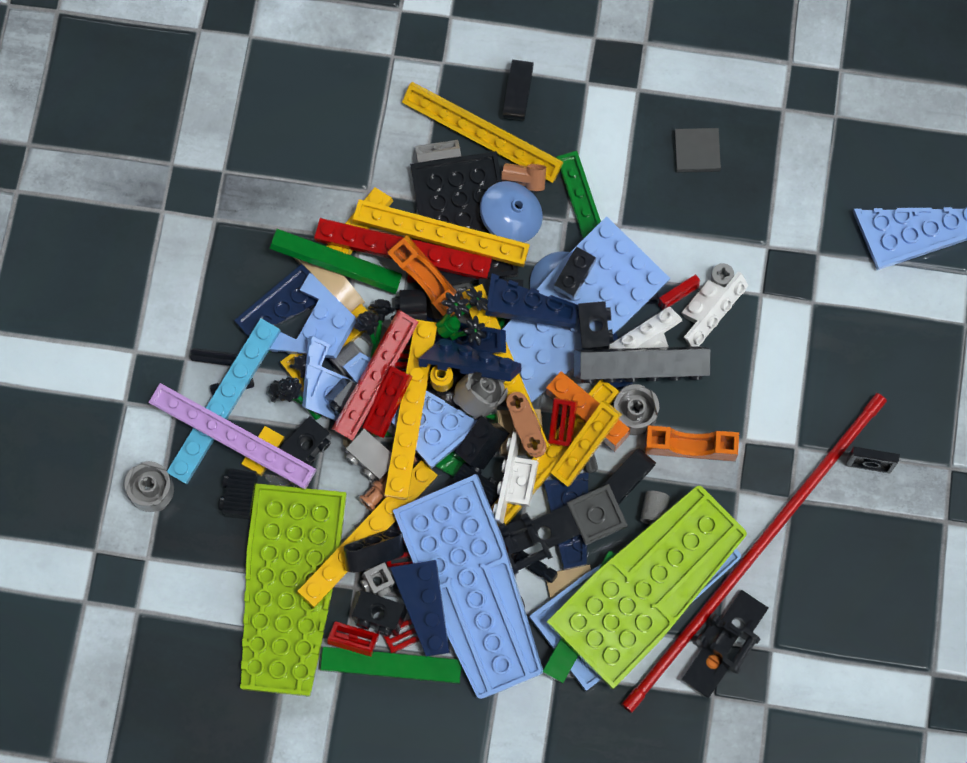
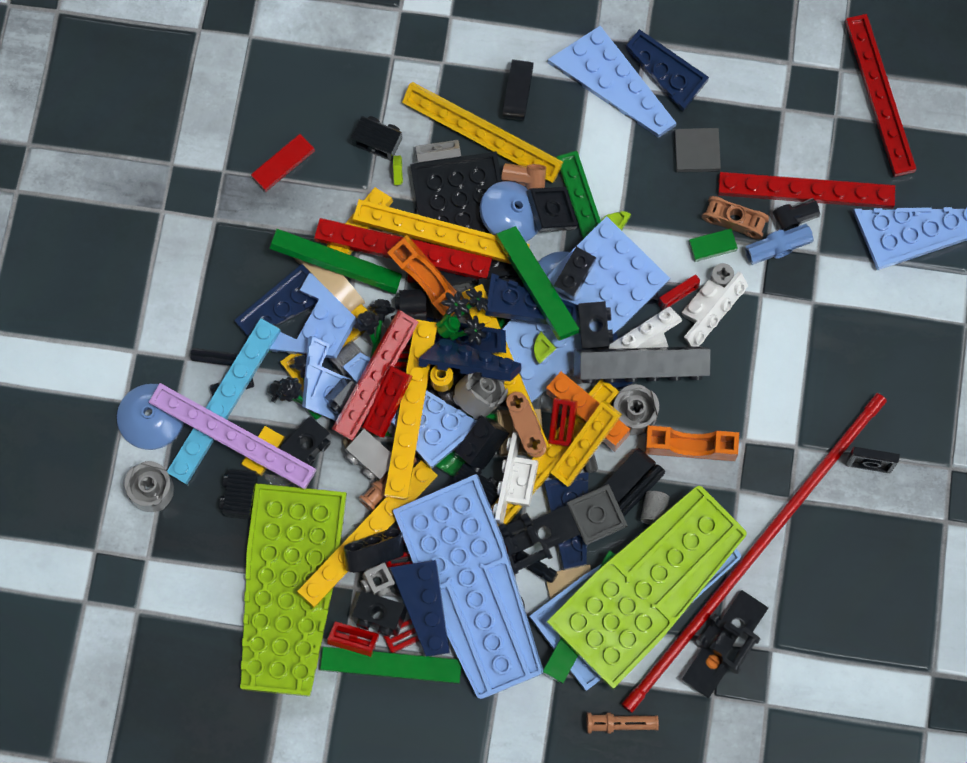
(146, 431): none -> medium blue dish
(282, 162): none -> red tile
(377, 137): none -> black brick
(397, 170): none -> lime tile
(537, 283): none -> green tile
(543, 348): none -> lime tile
(552, 209): none -> black tile
(609, 75): none -> light blue wing
(619, 218): none -> lime tile
(641, 488): none -> black axle
(651, 723): none -> nougat pin
(671, 72): none -> dark blue wing
(713, 245): none -> green tile
(745, 225): none -> nougat piece
(779, 244): none -> medium blue piece
(791, 216): none -> black piece
(804, 189): none -> red plate
(880, 95): none -> red plate

